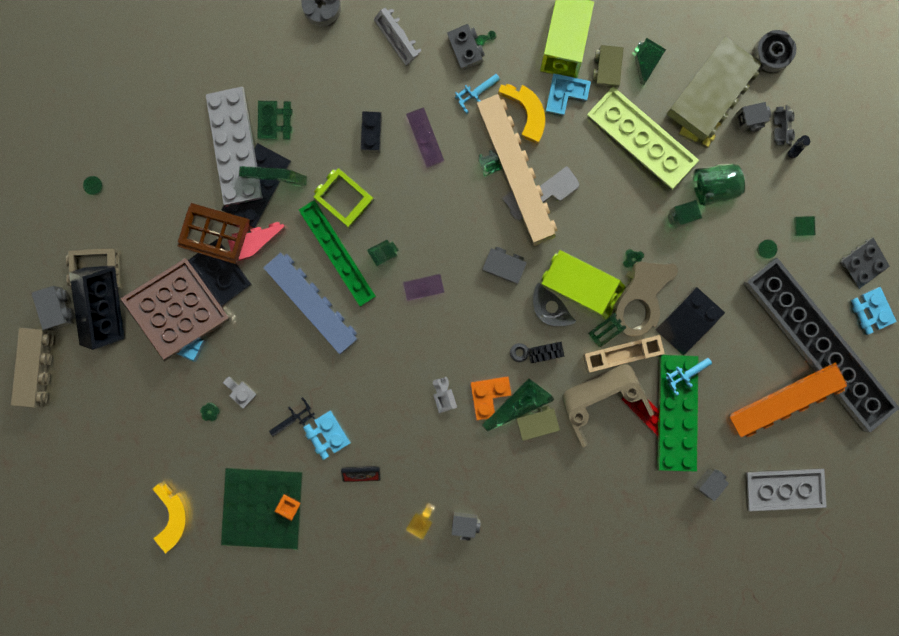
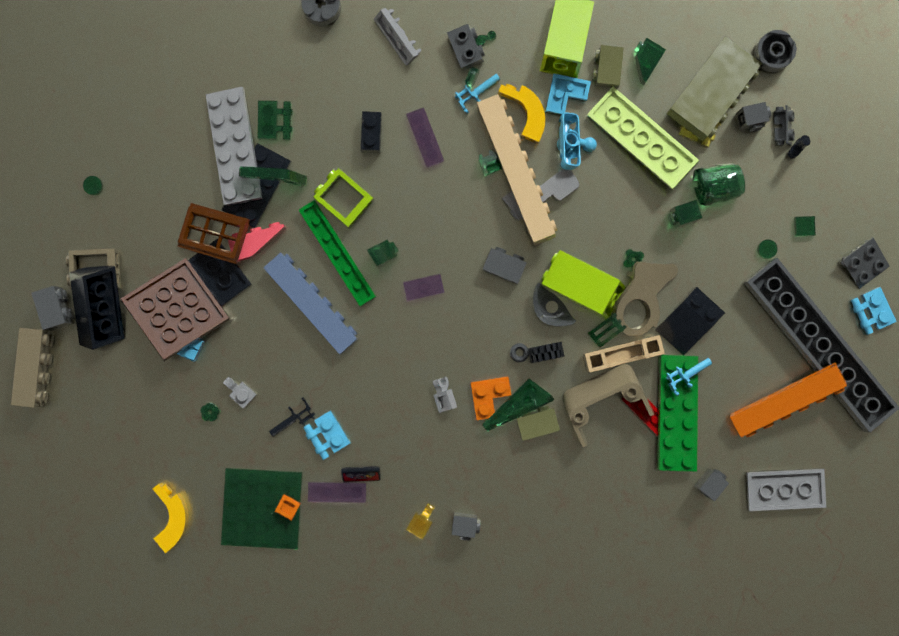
(336, 492): none -> clear purple plate
(472, 76): none -> clear green tile
(571, 149): none -> medium azure piece

